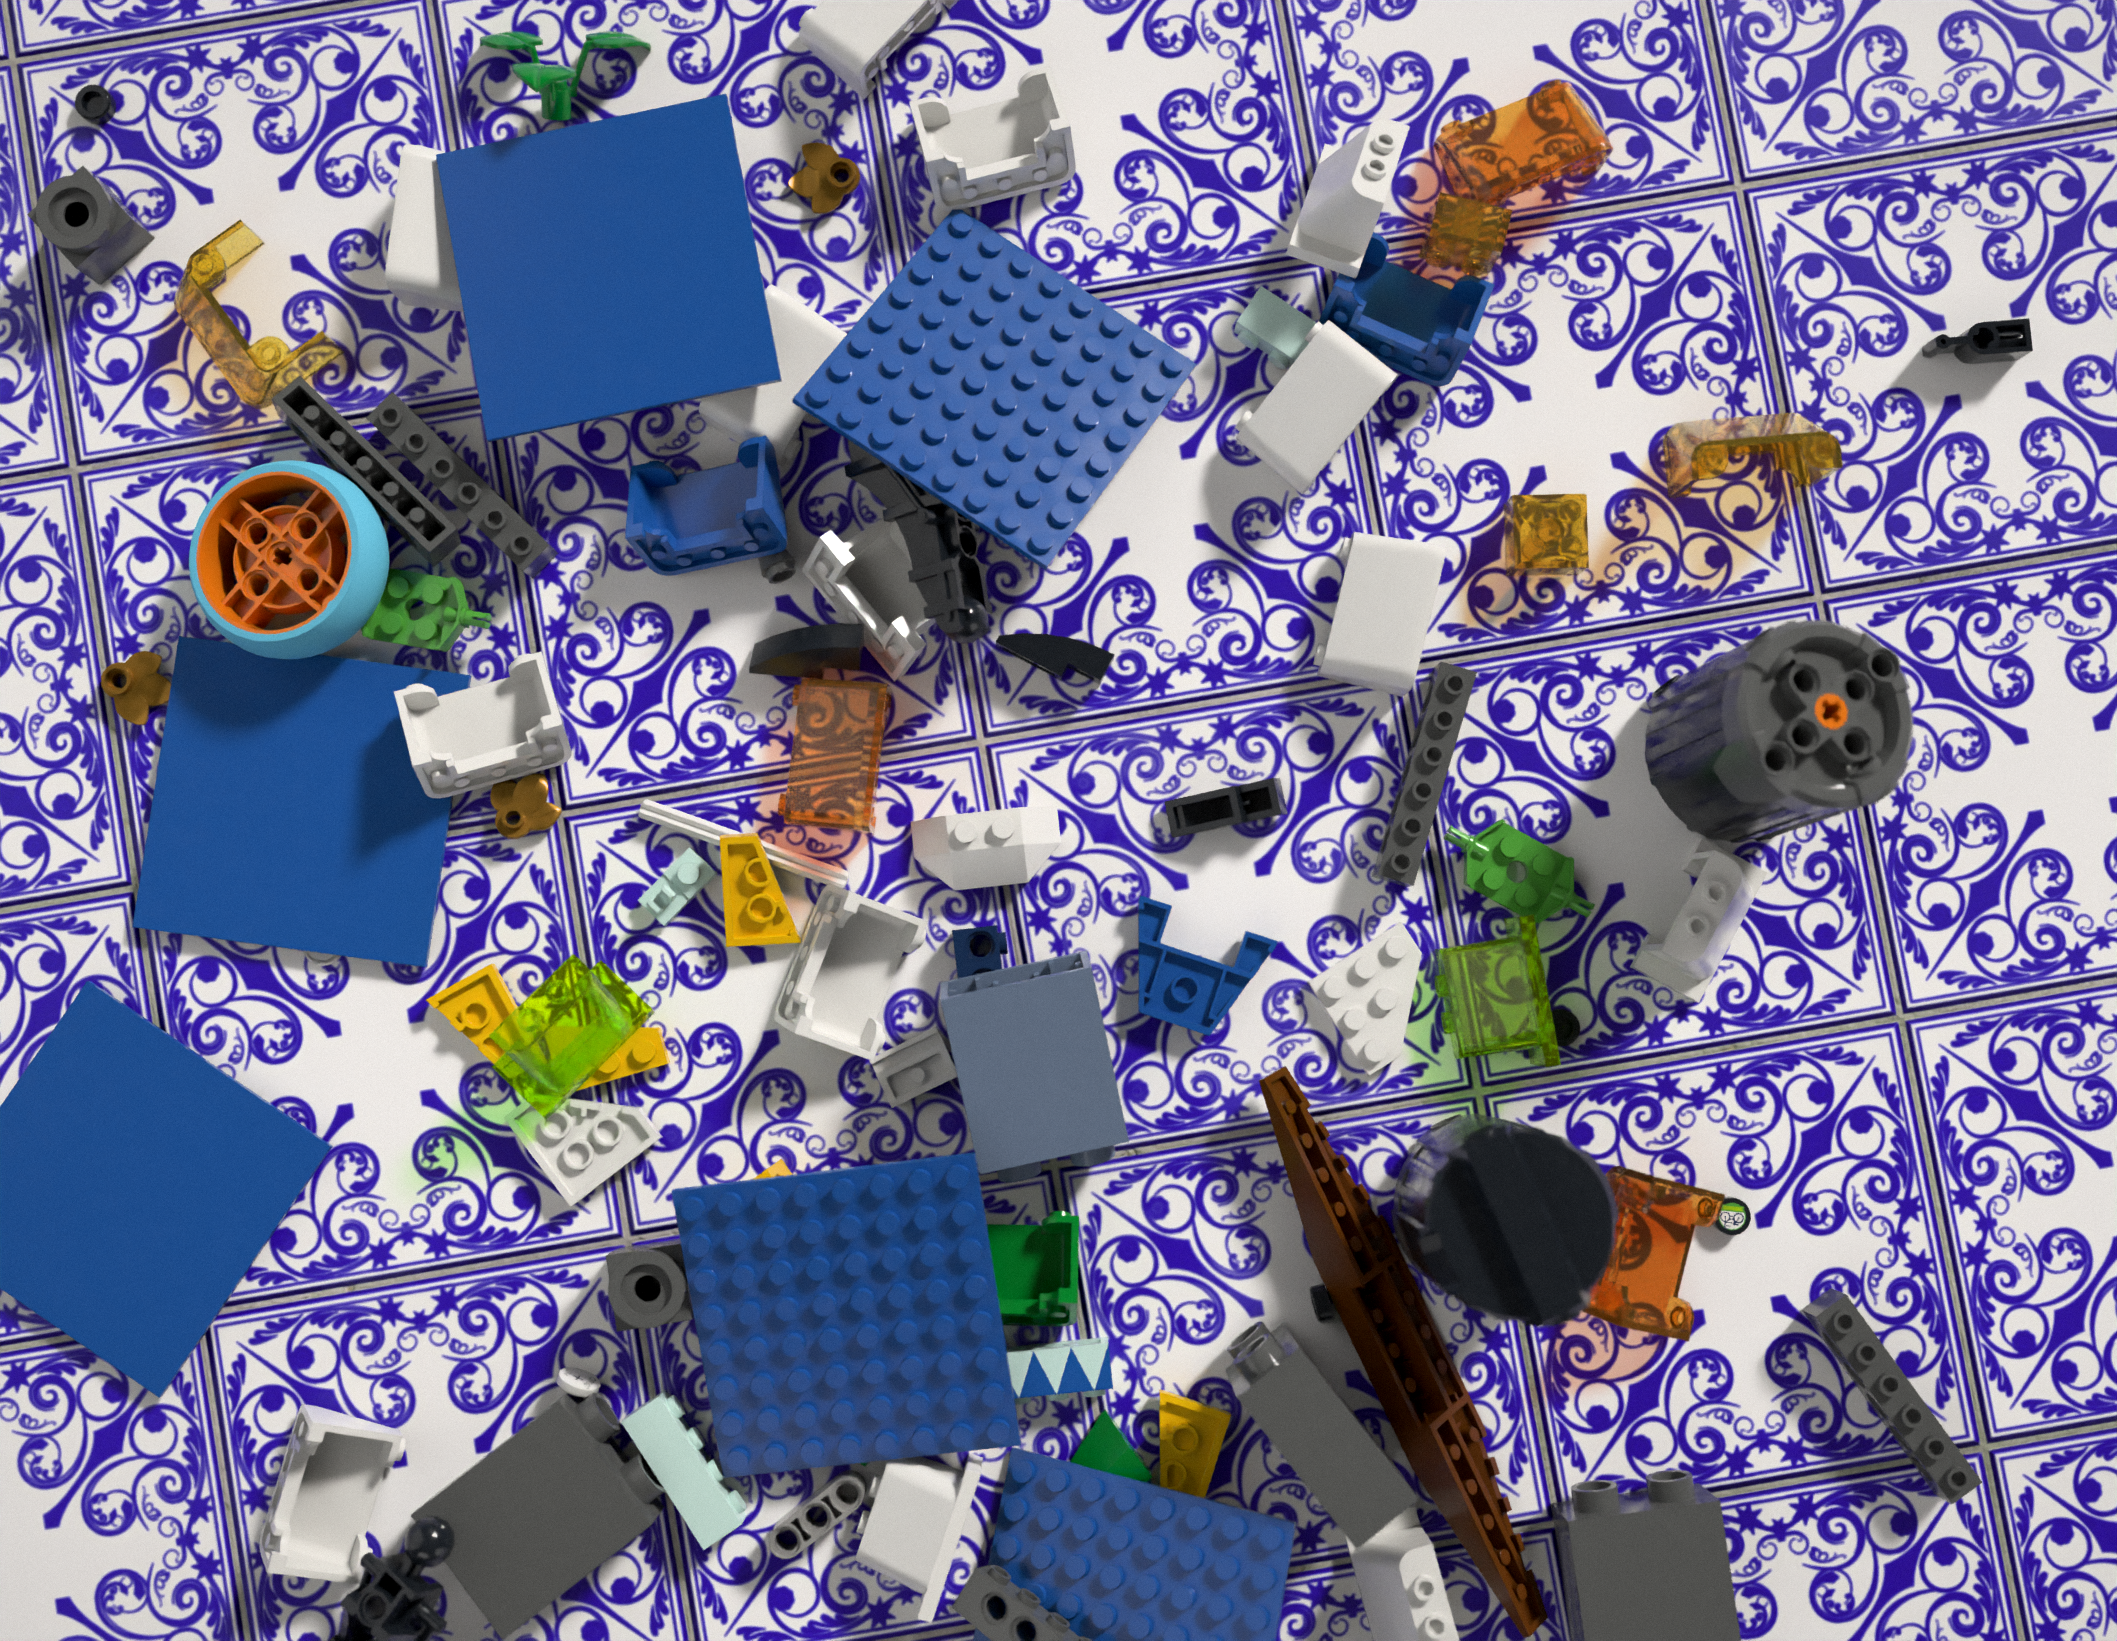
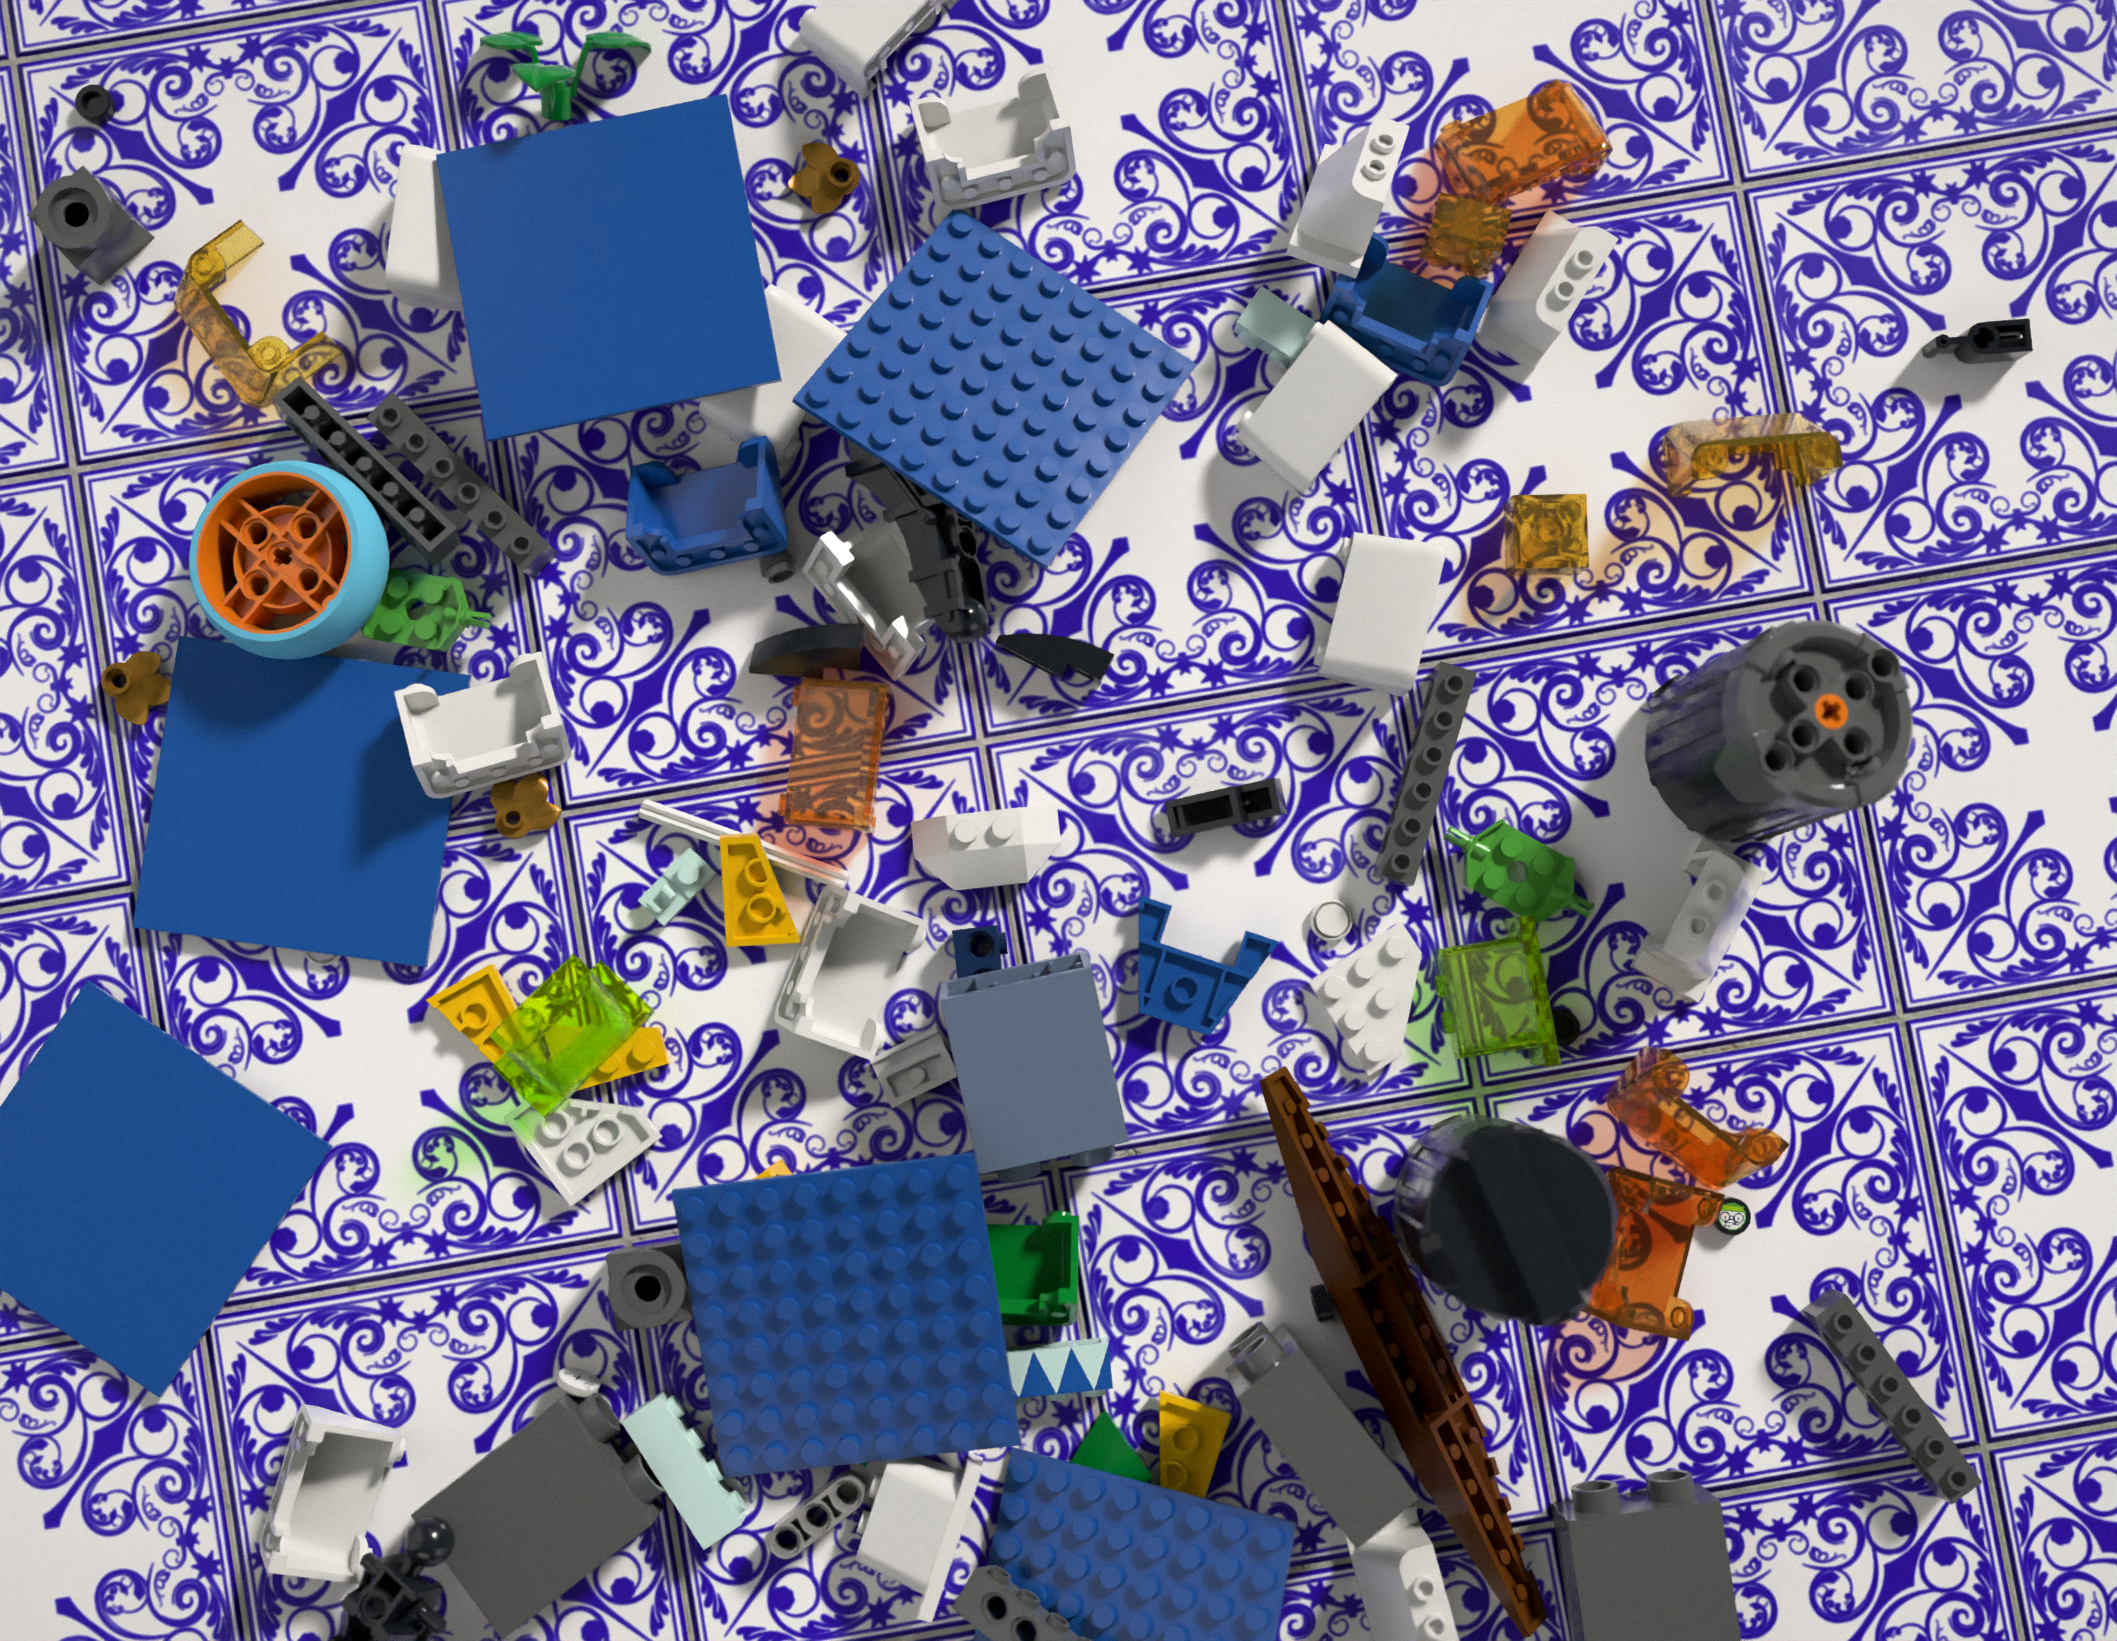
(1331, 920): none -> white piece
(1544, 288): none -> white windscreen
(1651, 1105): none -> clear orange windscreen

